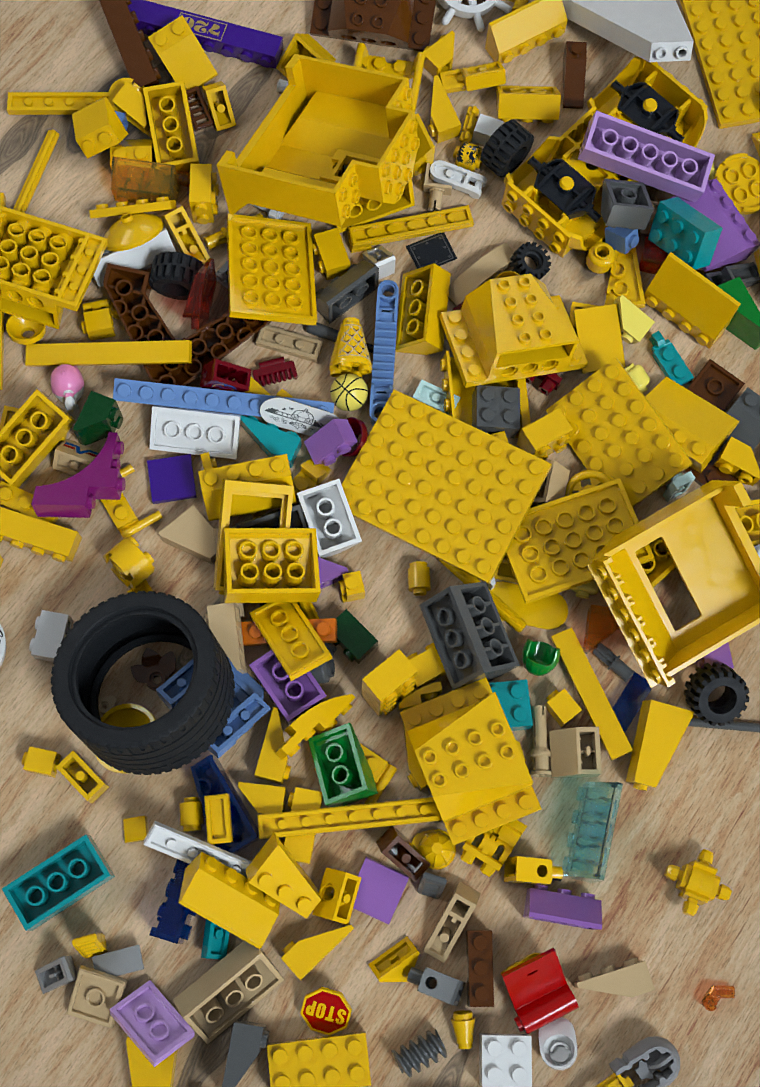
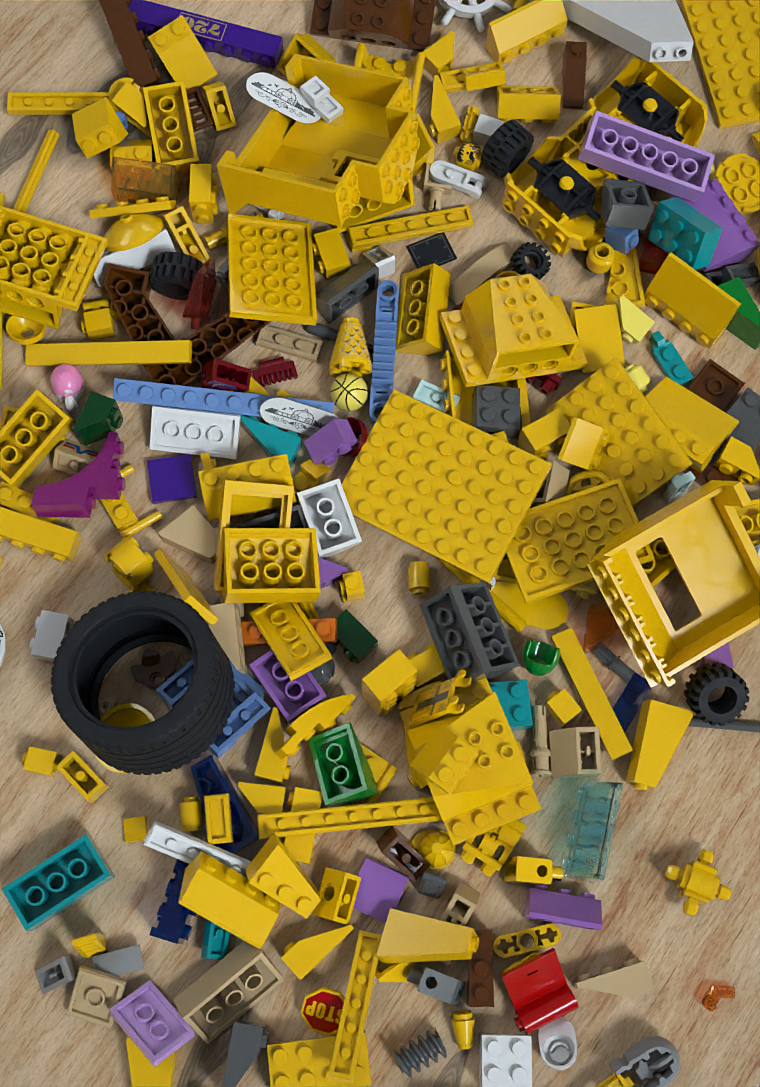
(185, 586): none -> yellow tile
(281, 97): none -> white sticker
(320, 99): none -> white slope
(355, 1008): none -> yellow plate
(424, 939): none -> yellow slope
(439, 700): none -> yellow flag
(444, 759): none -> yellow slope
(541, 930): none -> yellow beam
(584, 444): none -> yellow slope

